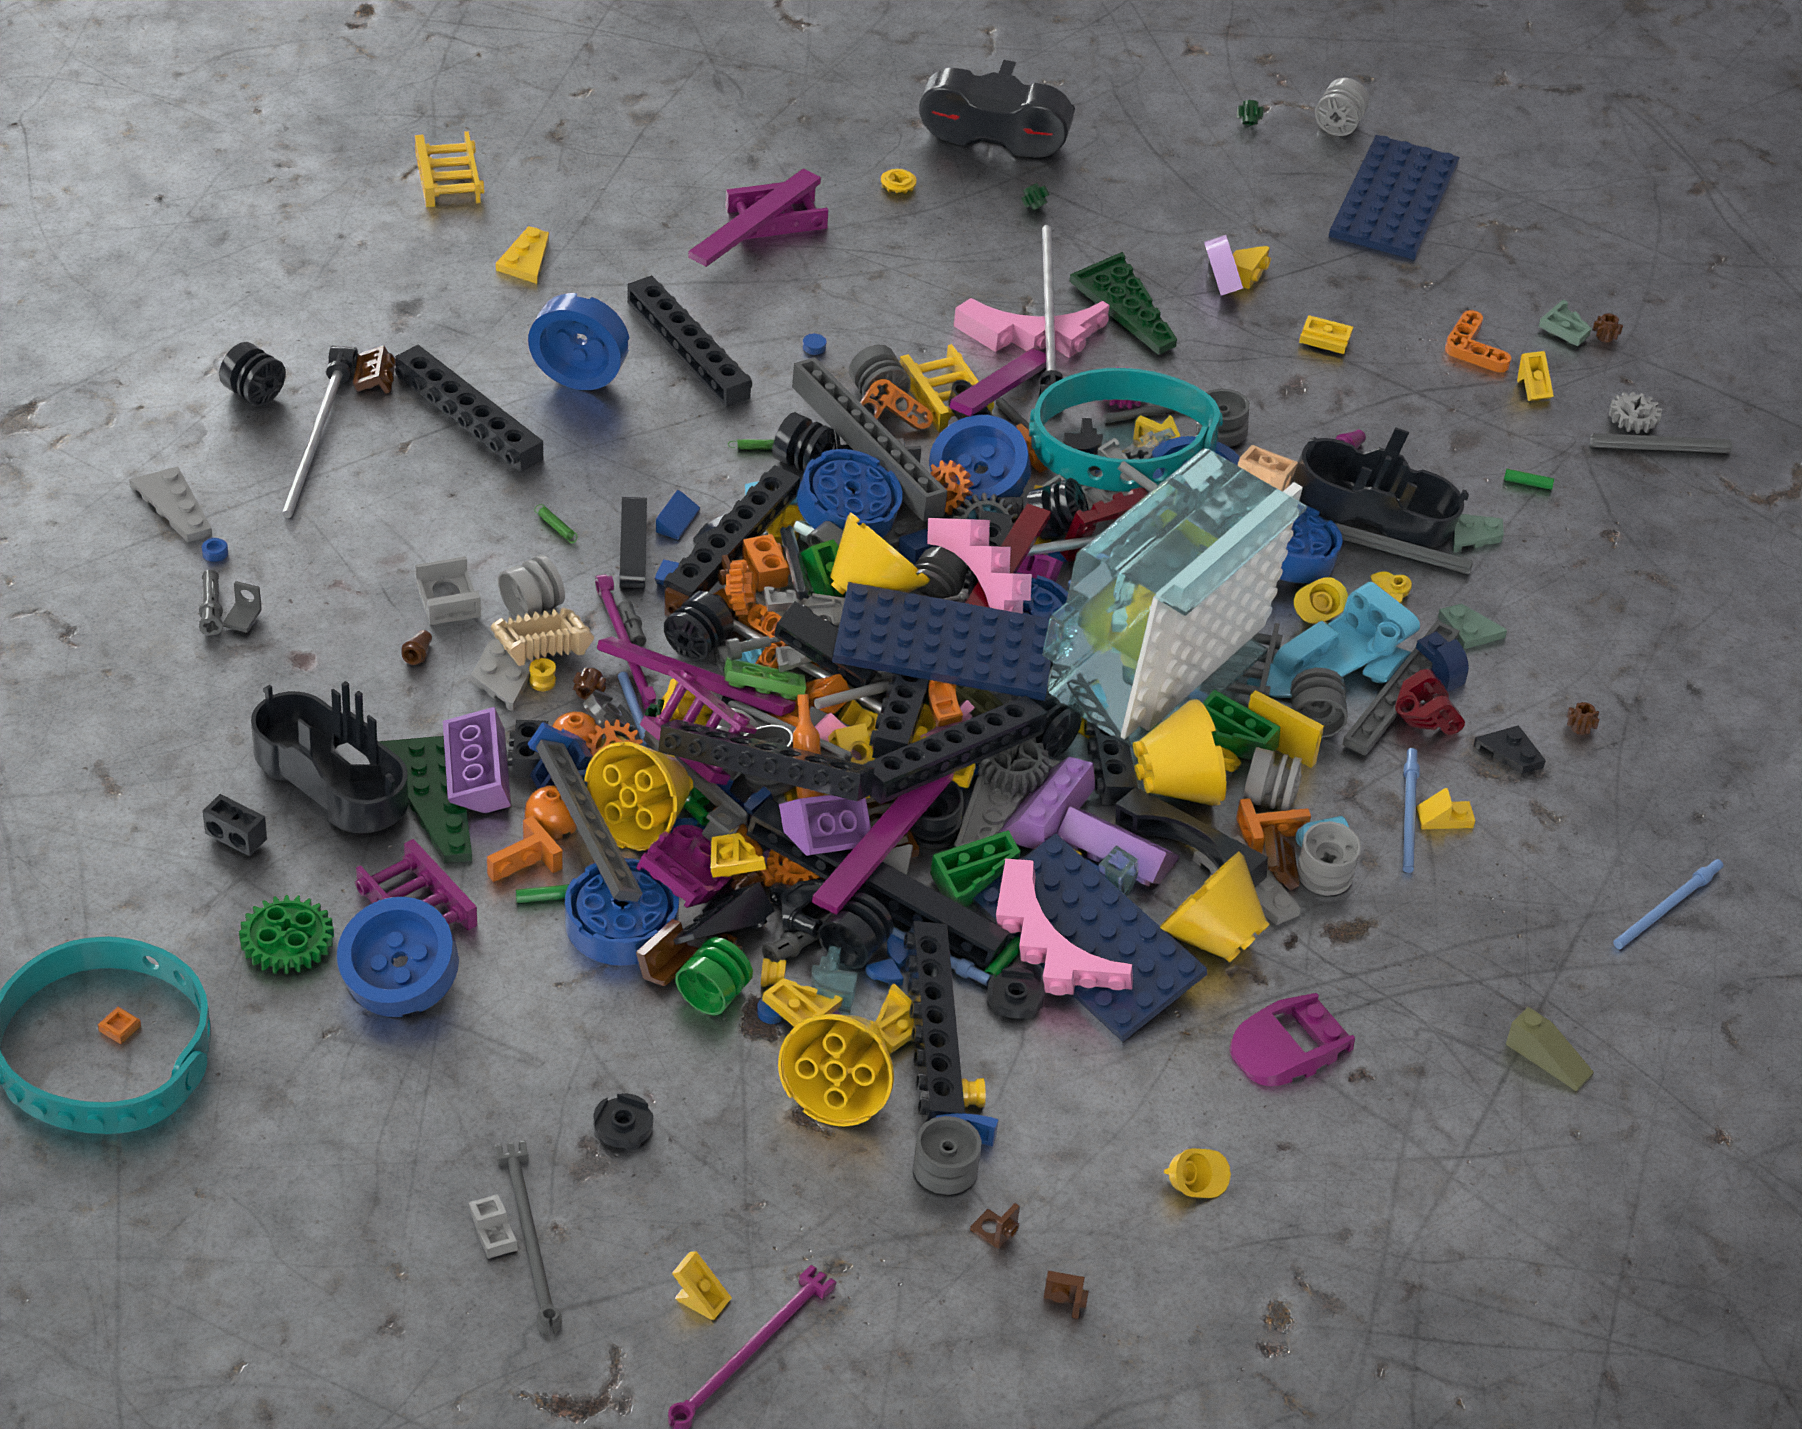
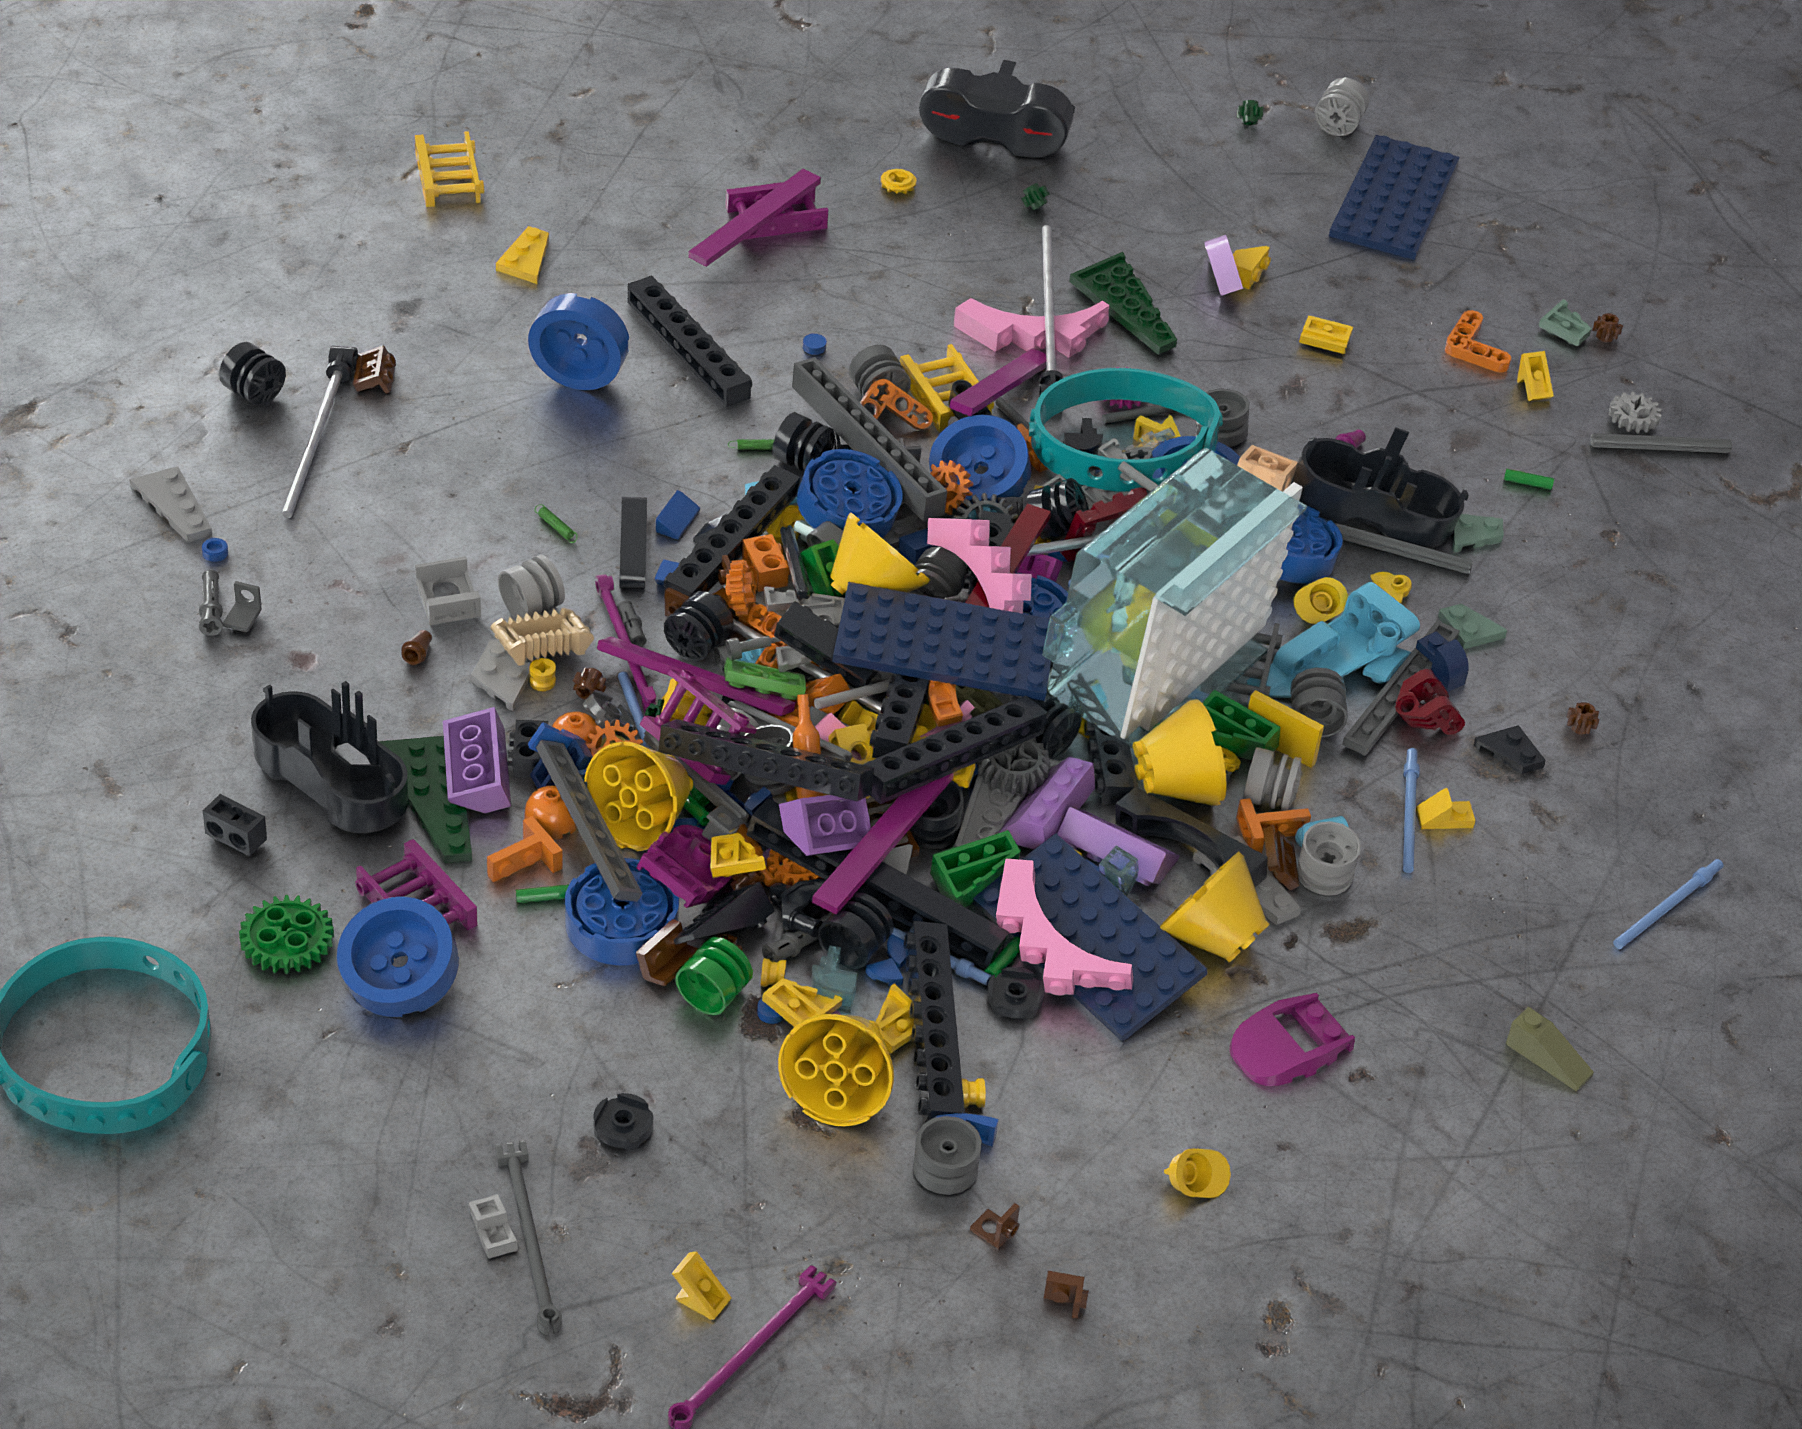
(119, 1025): orange tile -> none
(469, 408): black brick -> none

